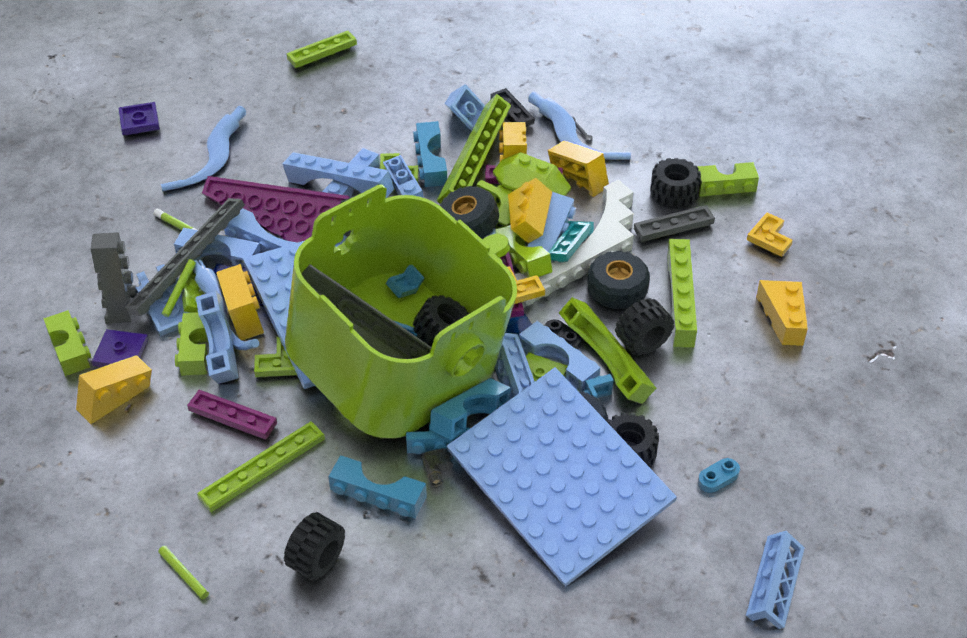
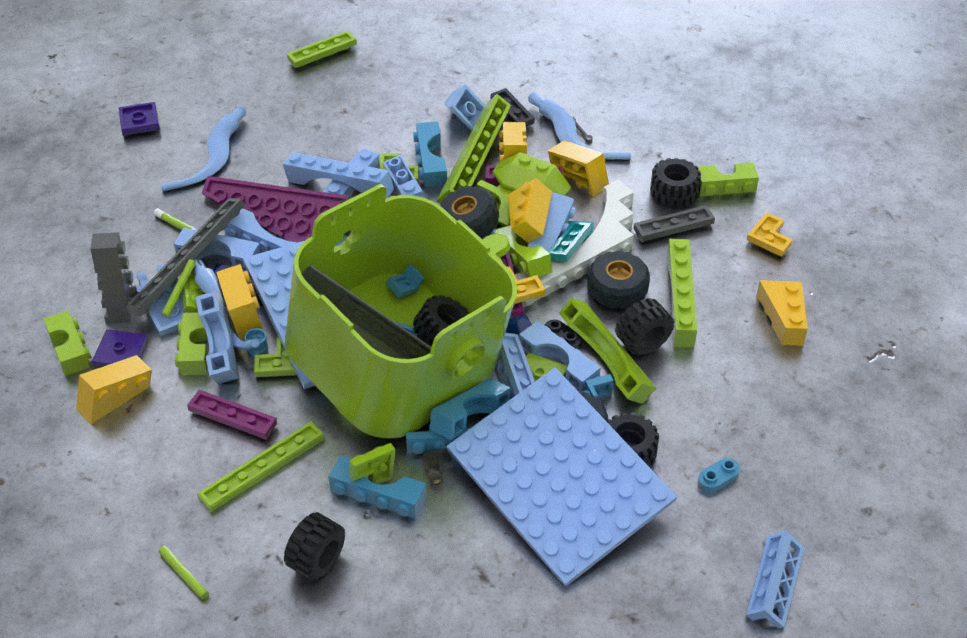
(260, 335): none -> dark azure wheel
(376, 464): none -> lime plate

